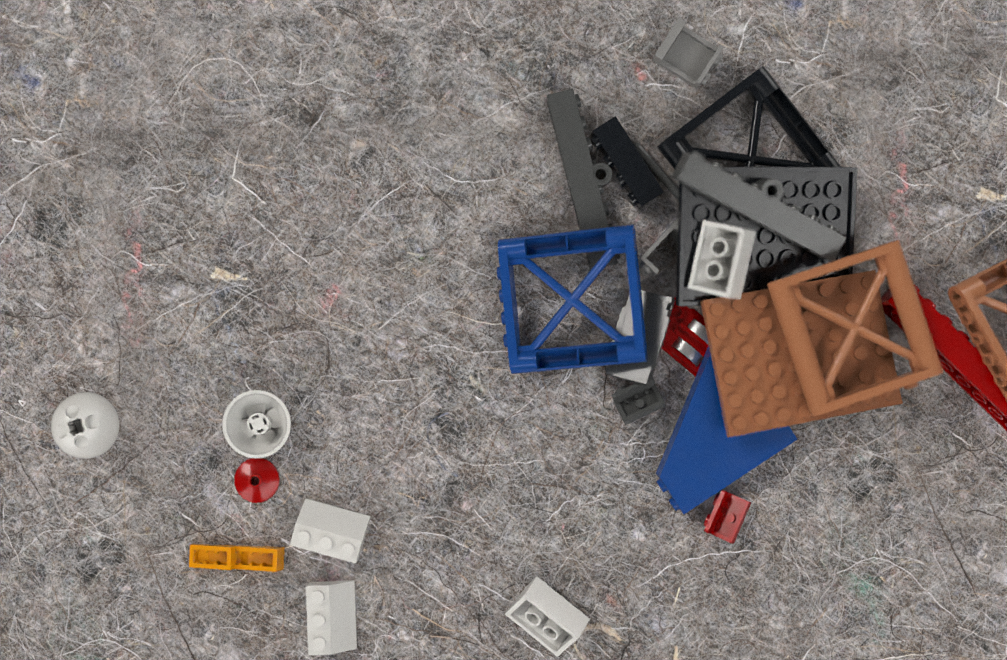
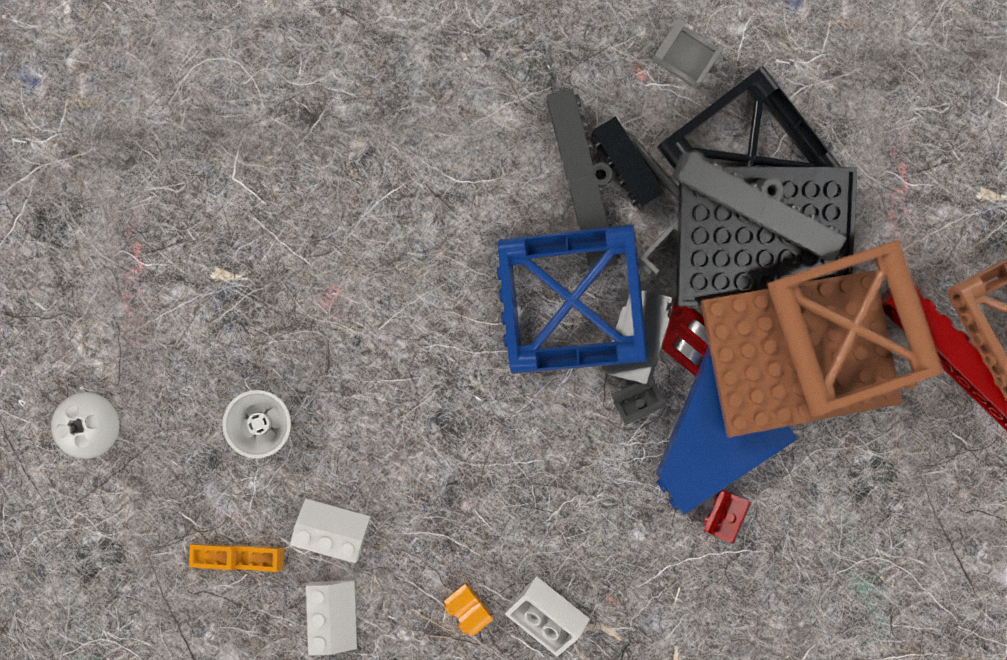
(267, 476): red dish -> none
(468, 610): none -> light orange brick
(721, 259): white slope -> none

